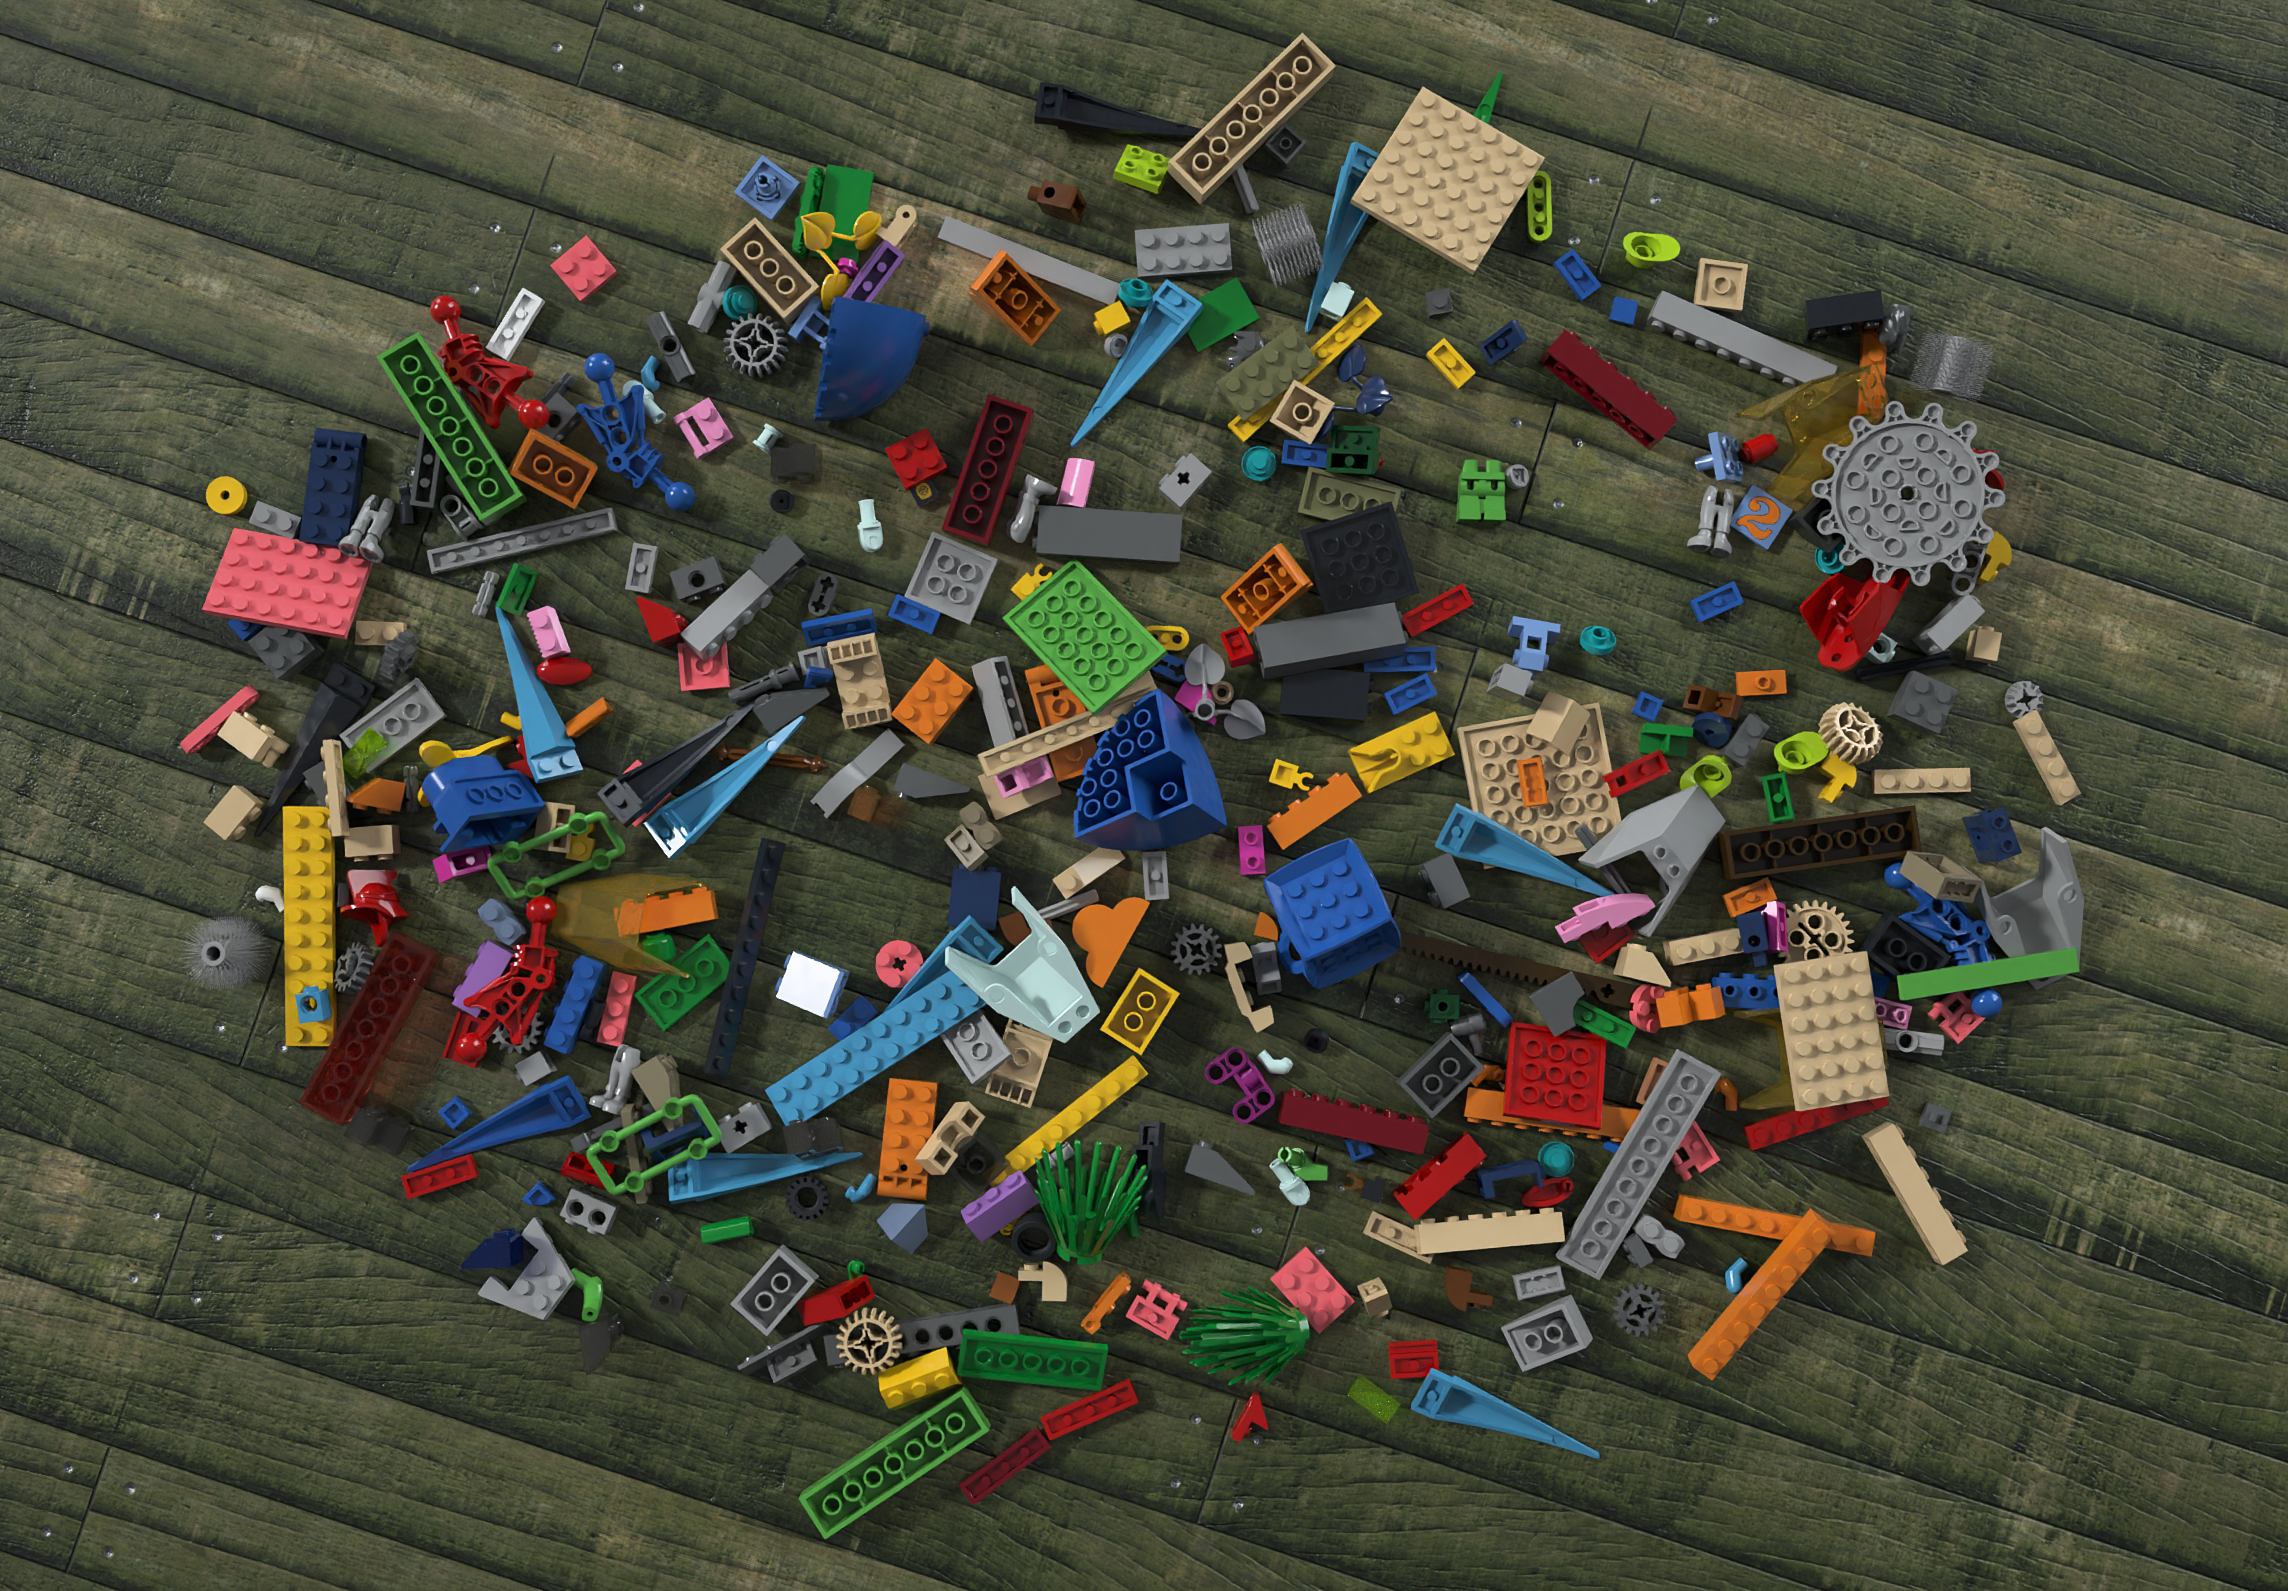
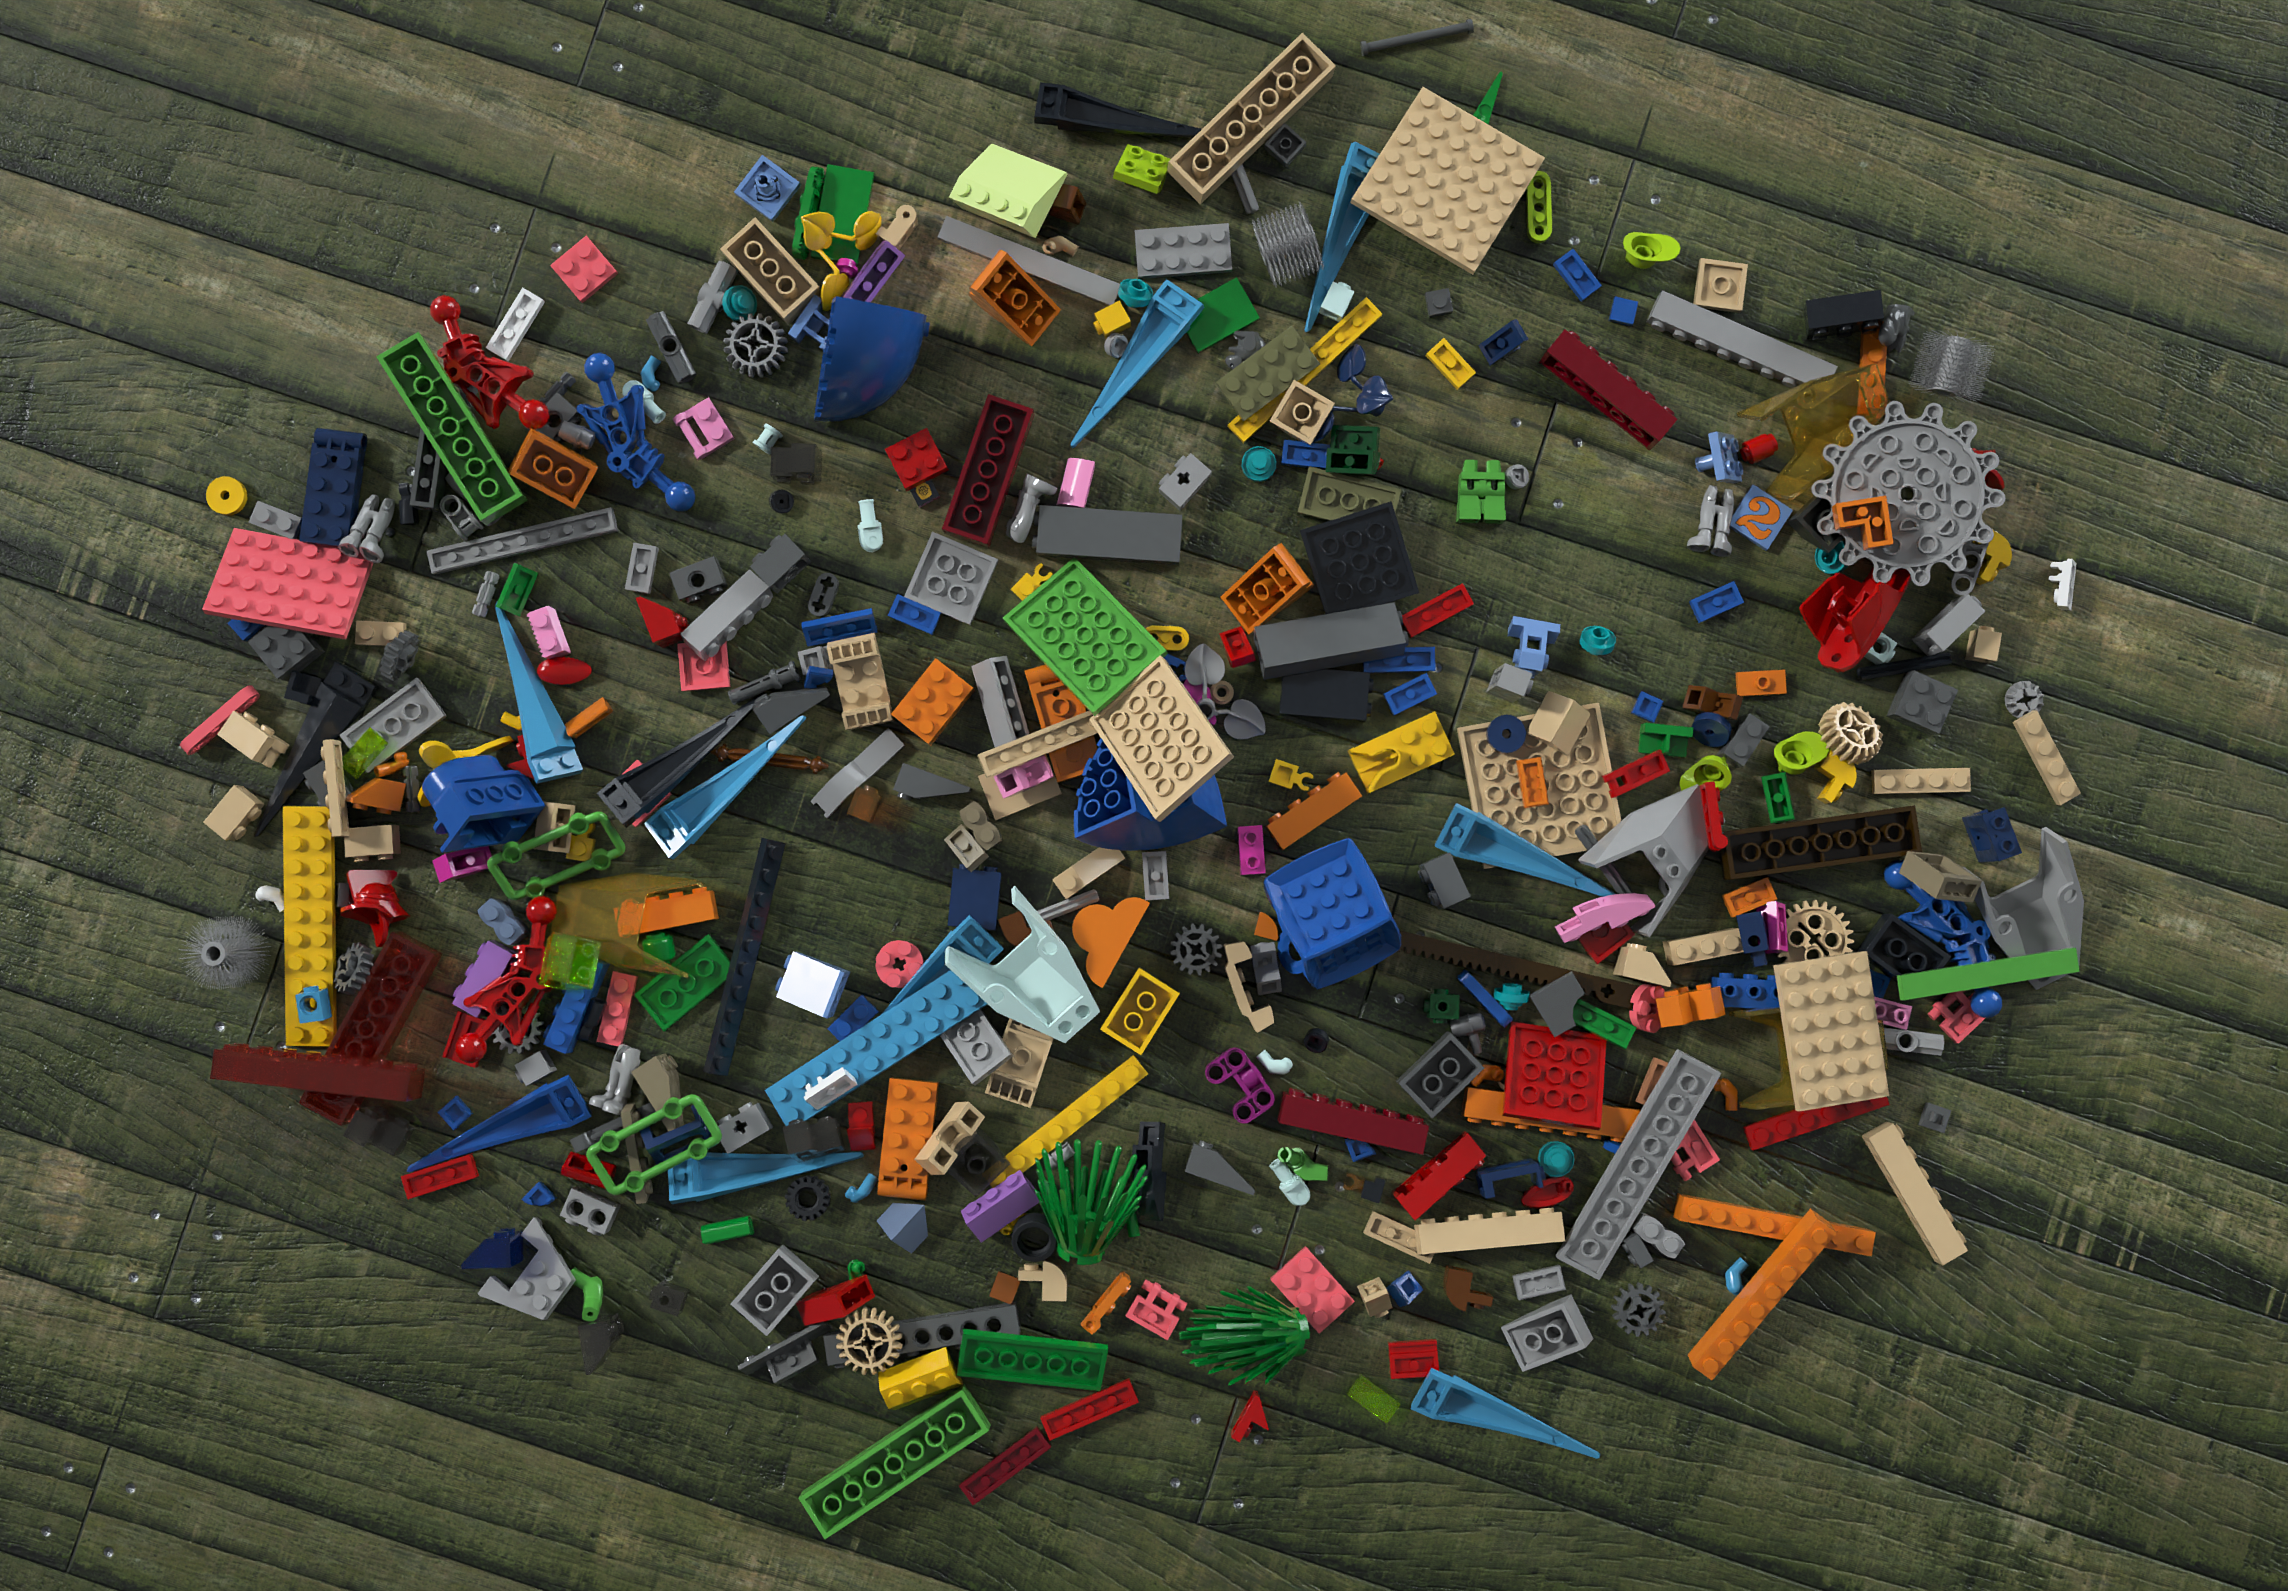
(302, 687): none -> black panel
(318, 1073): none -> clear red brick
(392, 767): none -> orange arm
(569, 962): none -> clear neon green slope
(577, 435): none -> flat silver piece
(829, 1088): none -> white plate
(861, 1126): none -> red slope
(1008, 189): none -> yellowish green slope
(1059, 244): none -> tan arm
(1161, 739): none -> tan plate
(1404, 1289): none -> blue slope
(1417, 37): none -> dark grey bar
(1511, 996): none -> teal plate
(1514, 726): none -> dark blue piece
(1713, 817): none -> red plate
(1870, 516): none -> orange brick
(2064, 595): none -> white plate

